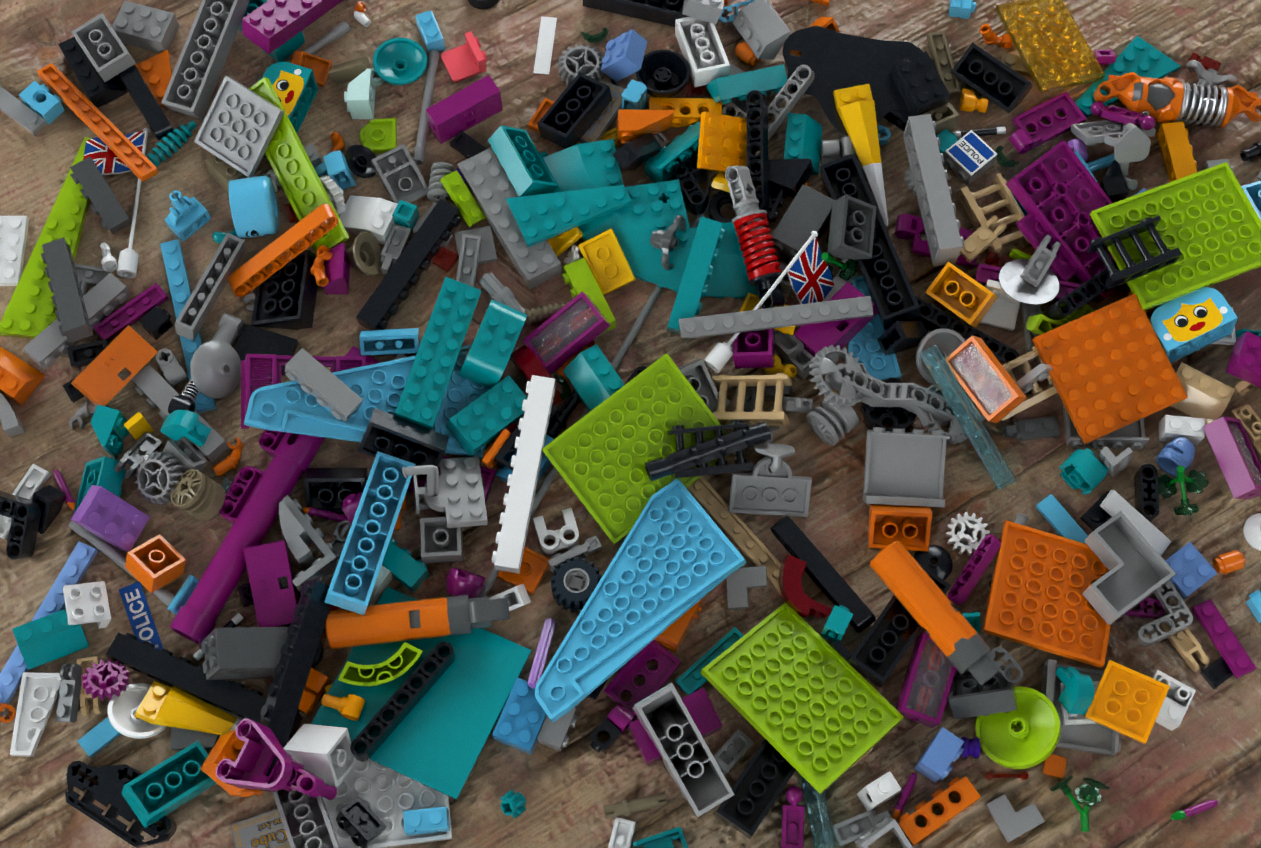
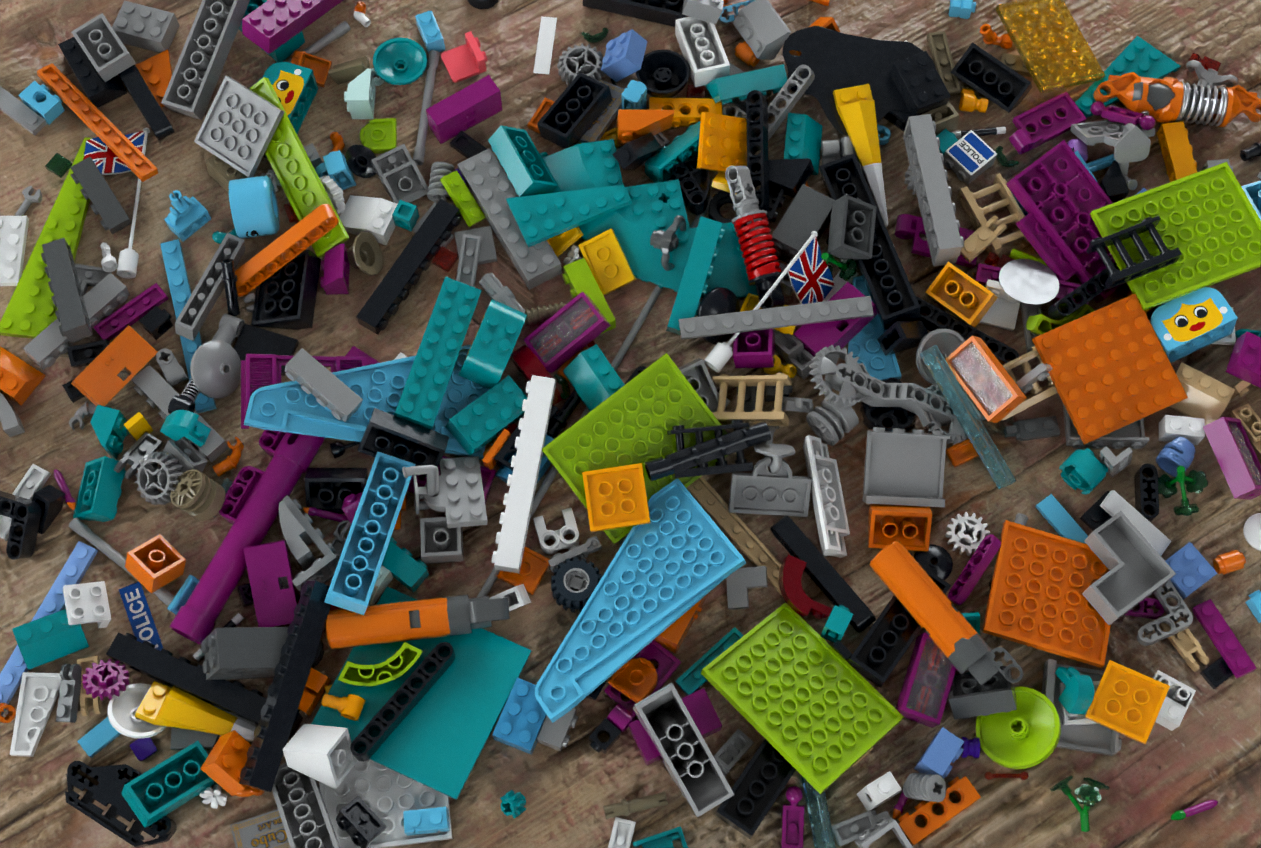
(29, 200): none -> light grey bar
(58, 165): none -> clear green tile
(110, 518): medium lavender brick -> none
(143, 748): none -> dark purple piece
(169, 144): teal piece -> none
(214, 796): none -> white plant
(229, 280): none -> black pin
(256, 758): magenta connector -> none
(318, 268): orange piece -> none
(339, 448): none -> black hinge
(389, 341): medium azure brick -> none
(394, 246): light grey hinge -> none
(463, 583): magenta cone -> none
(541, 652): medium lavender axle -> none
(616, 497): none -> light orange plate
(635, 679): none -> orange tile
(718, 301): none -> black dish
(826, 497): none -> white slope
(925, 787): none -> light grey piece
(961, 453): none -> orange tile
(1013, 823): light grey tile -> none
(1040, 262): light grey hinge -> none
(1055, 766): orange piece -> none
(1105, 57): magenta plate -> none

